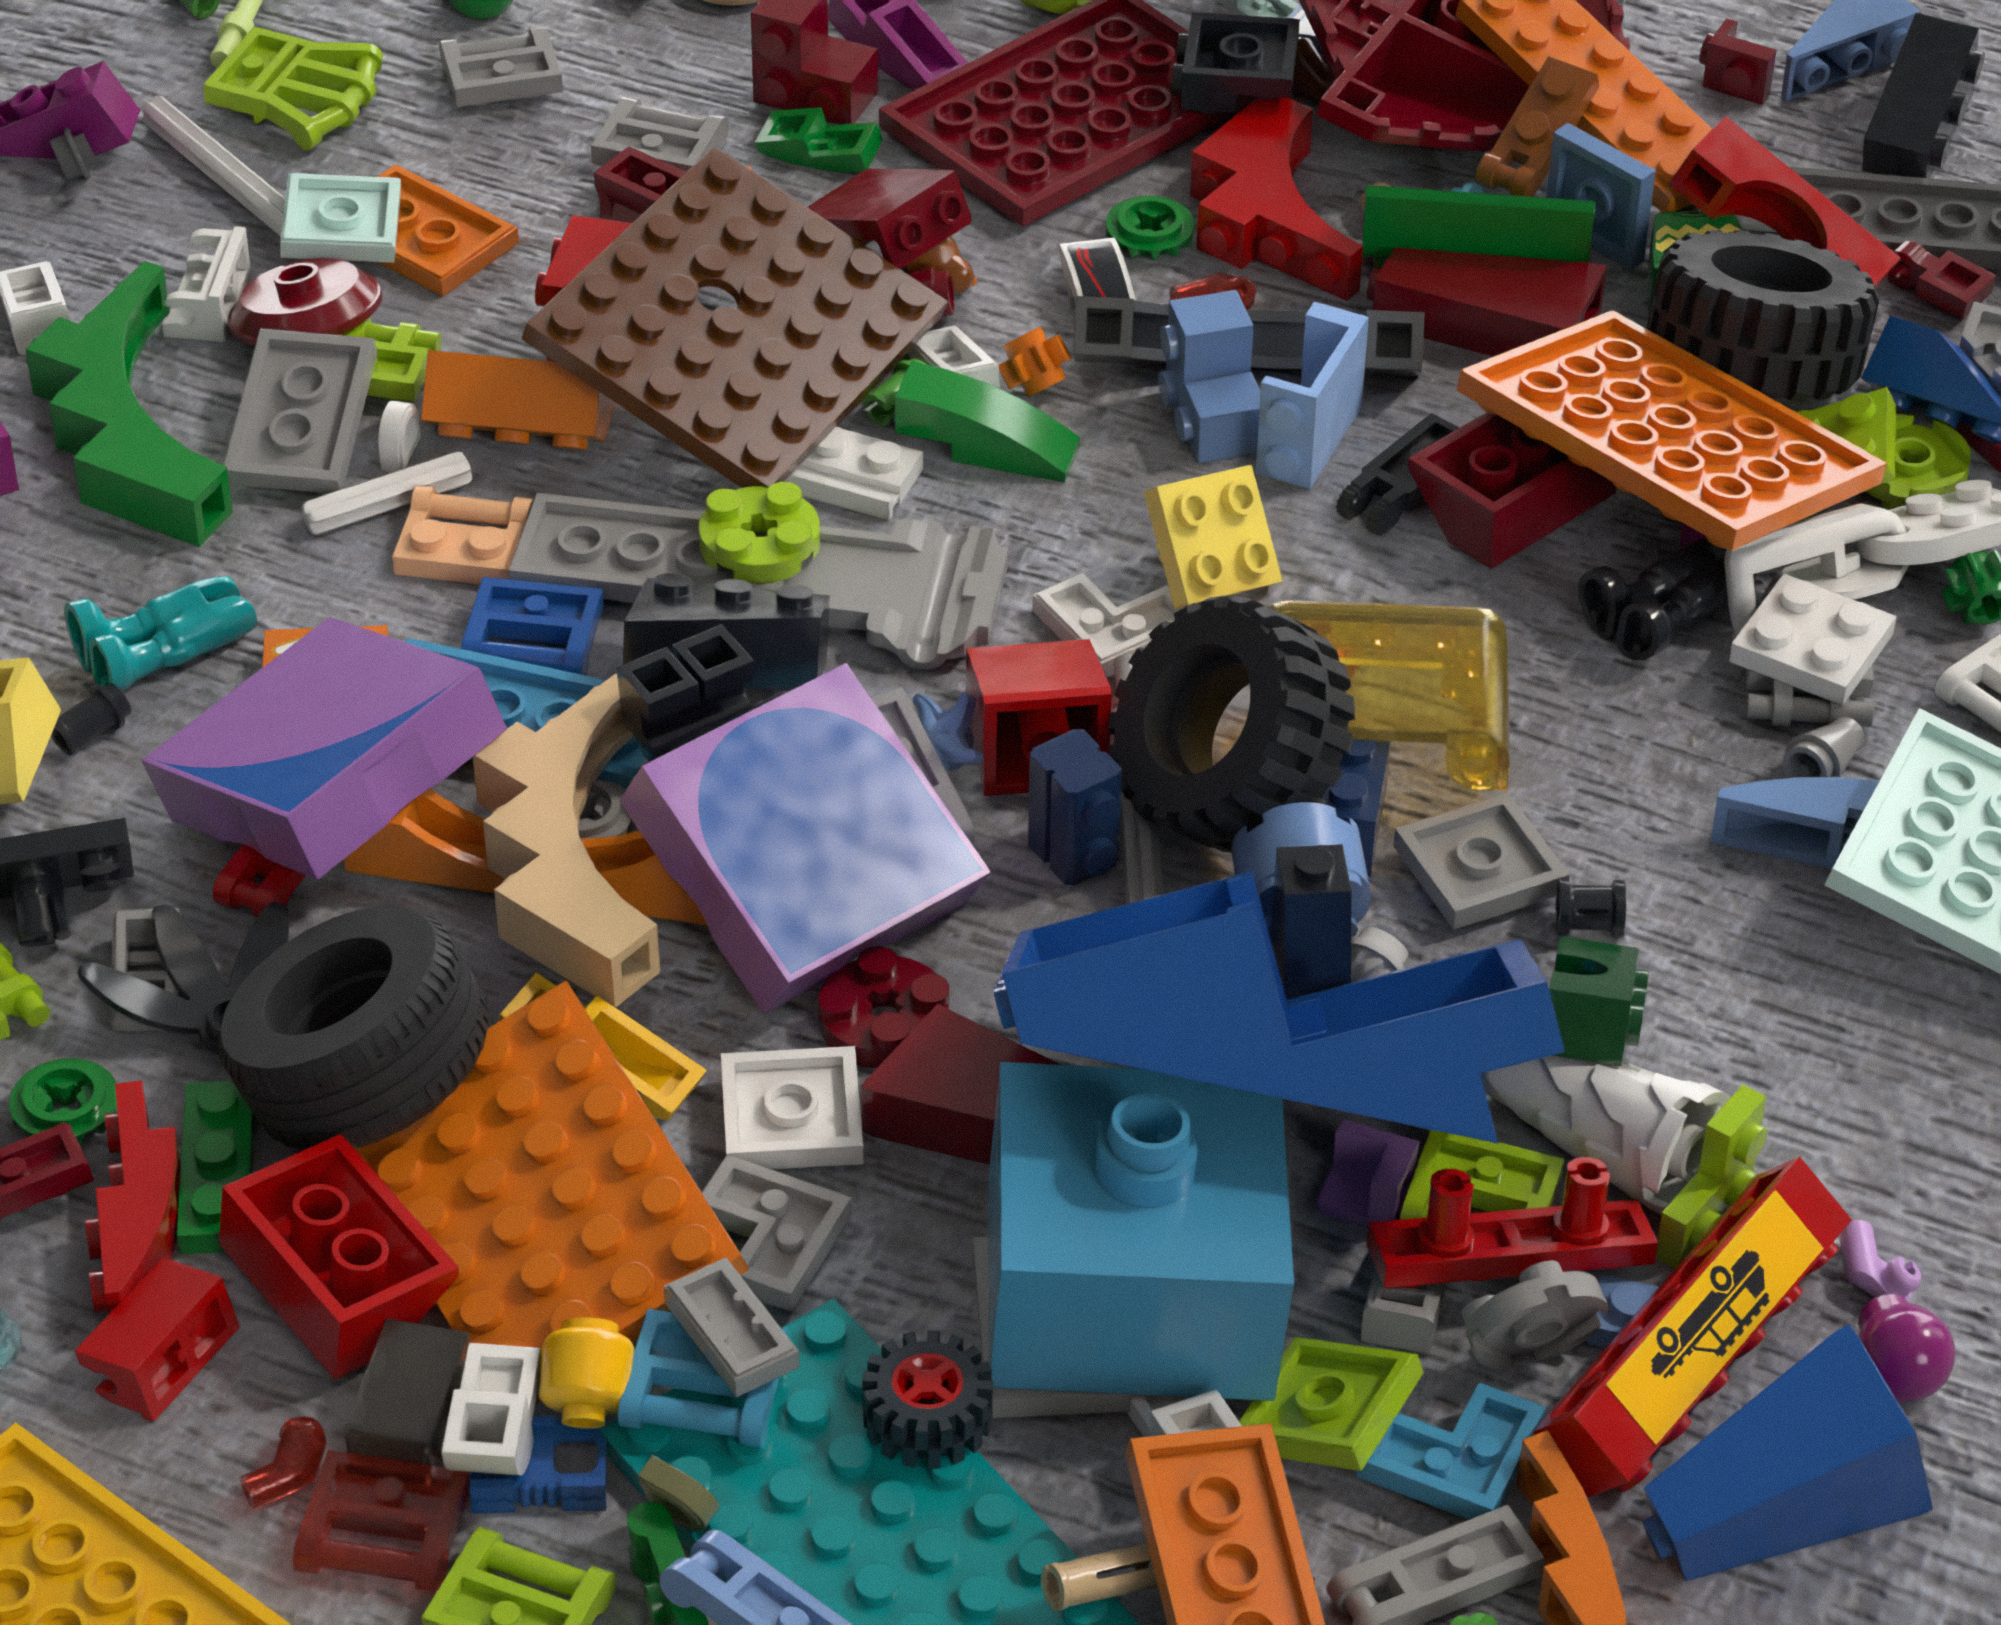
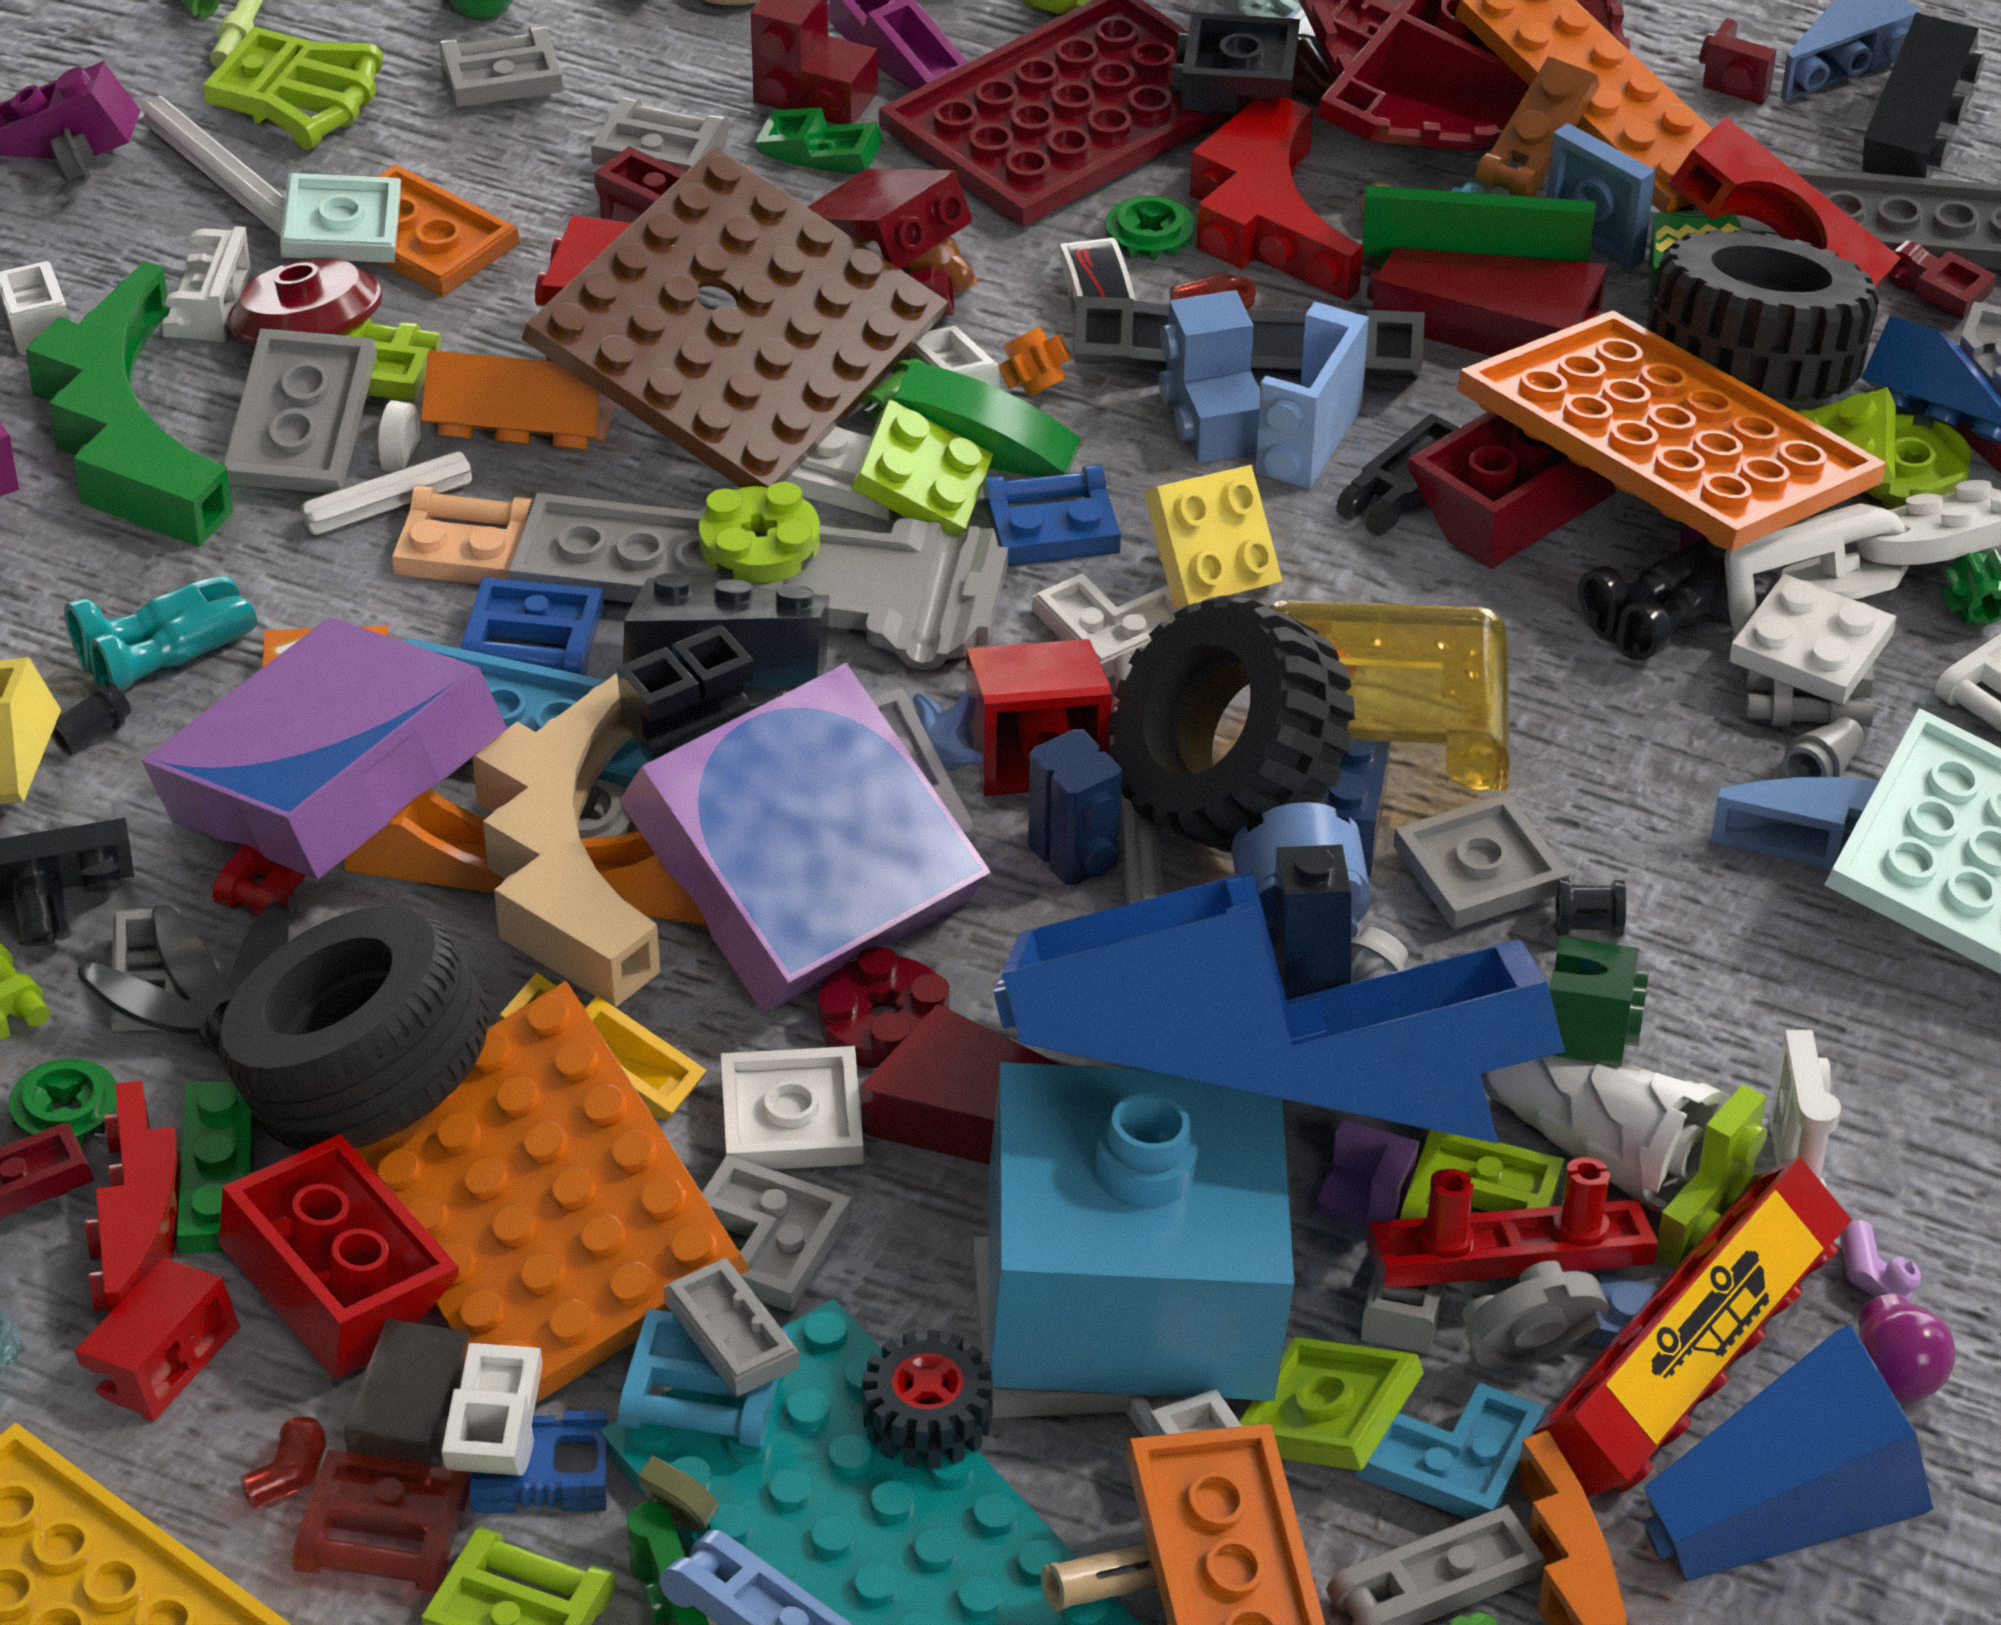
(585, 1371): yellow head -> none
(922, 469): none -> lime plate
(1057, 528): none -> blue plate
(1802, 1103): none -> white plate

